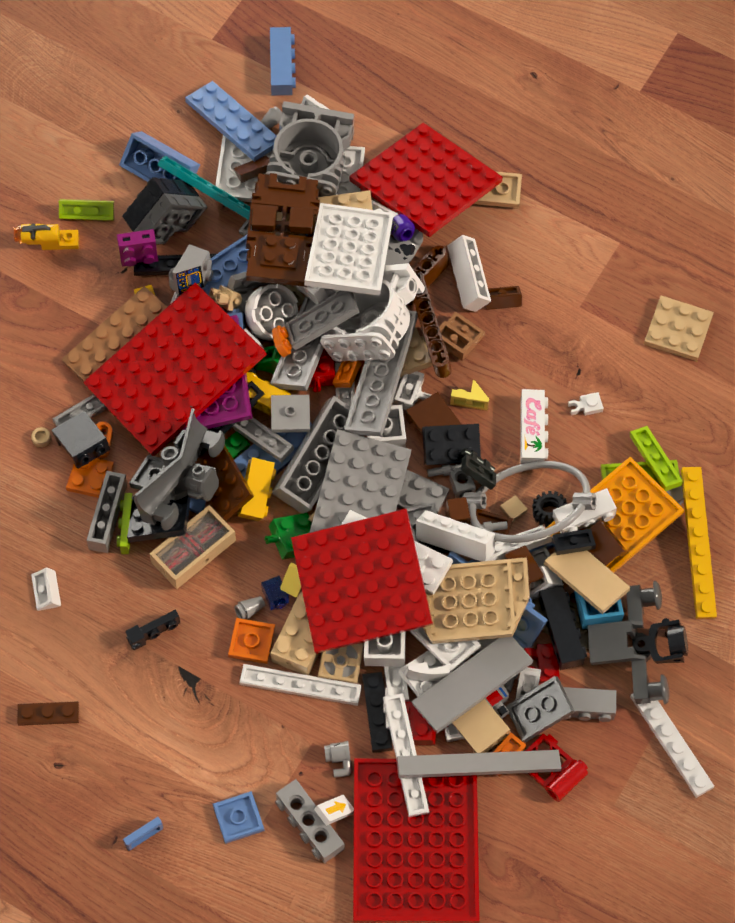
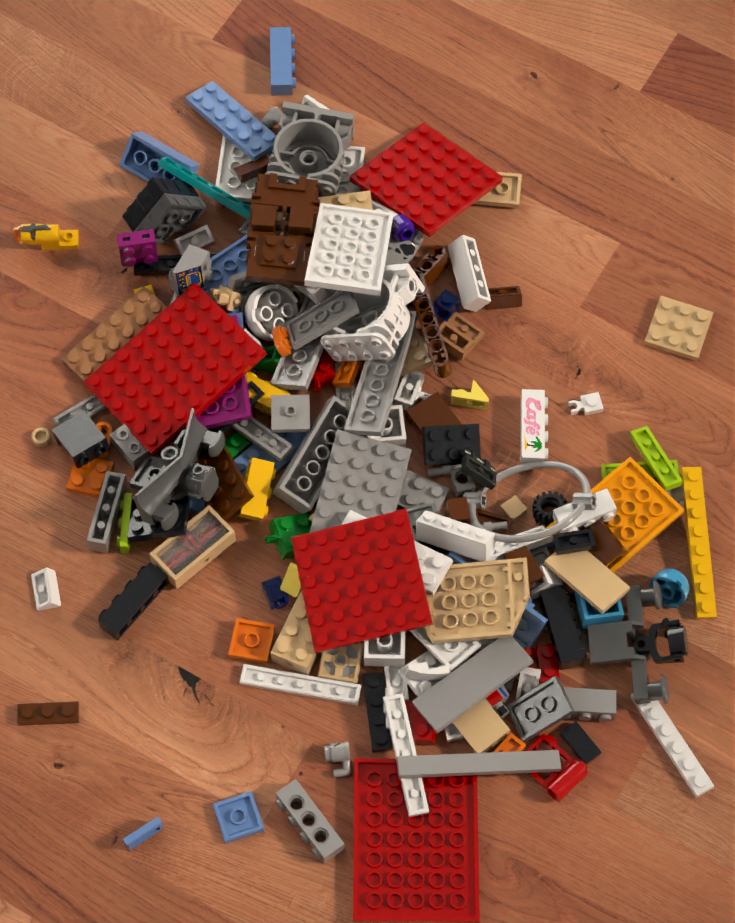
(86, 209): lime plate -> none
(128, 447): none -> light grey brick
(133, 600): none -> black brick
(138, 636): black plate -> none
(198, 238): none -> white slope
(249, 607): light grey cone -> none
(334, 810): white tile -> none
(446, 305): none -> clear blue brick
(580, 743): none -> black tile
(673, 587): none -> dark azure cylinder

